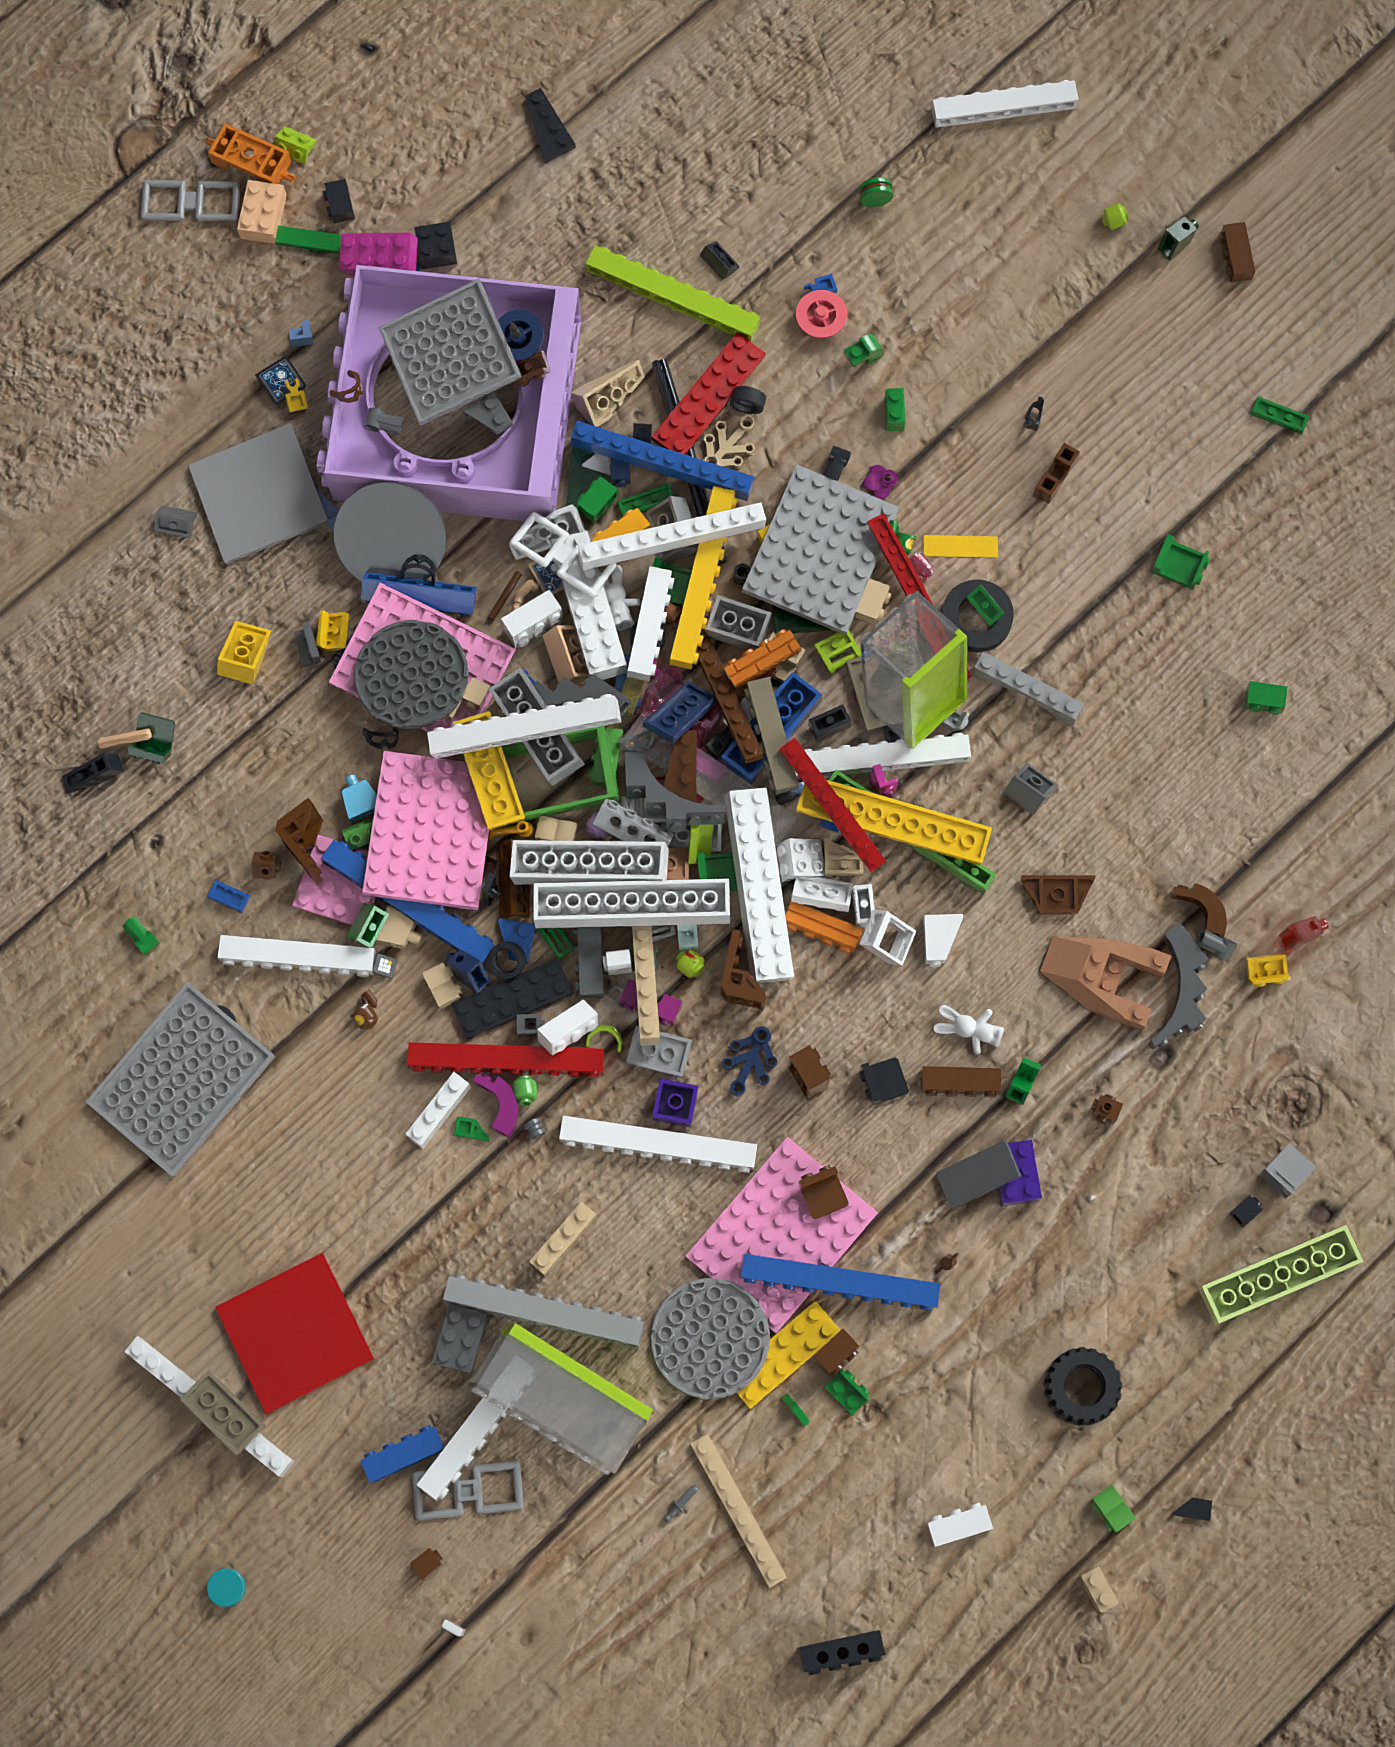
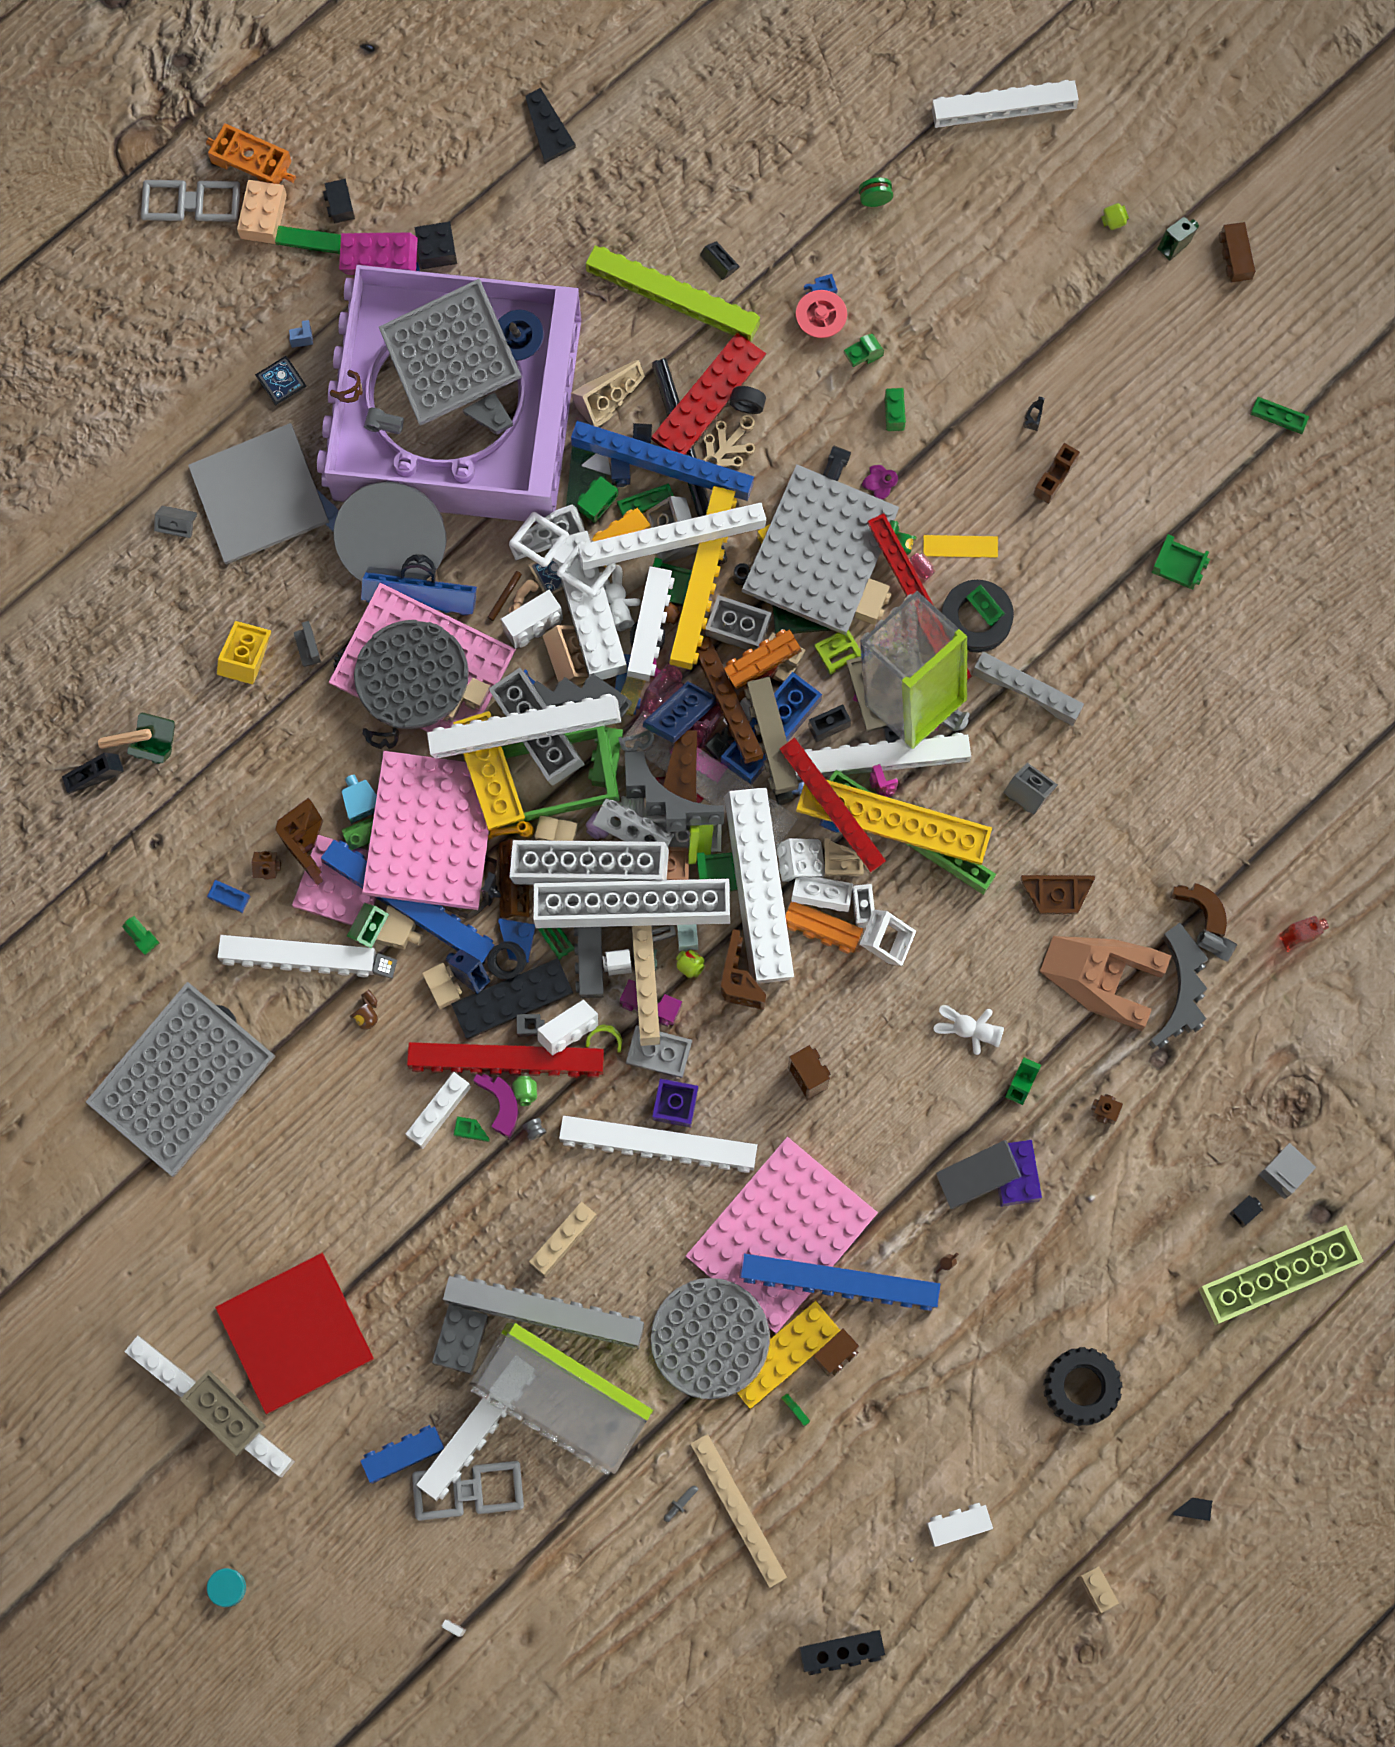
(295, 399): yellow plate -> none
(296, 143): lime bracket -> none
(332, 631): yellow bracket -> none
(427, 1563): reddish brown brick -> none
(532, 368): reddish brown bracket -> none
(751, 1057): dark blue plant -> none
(823, 1192): reddish brown bracket -> none
(847, 1391): green bracket -> none
(883, 1081): black bracket -> none
(939, 936): white slope -> none
(961, 1081): reddish brown brick -> none
(1113, 1509): bright green brick -> none
(1265, 697): green brick -> none
(1267, 970): yellow bracket -> none

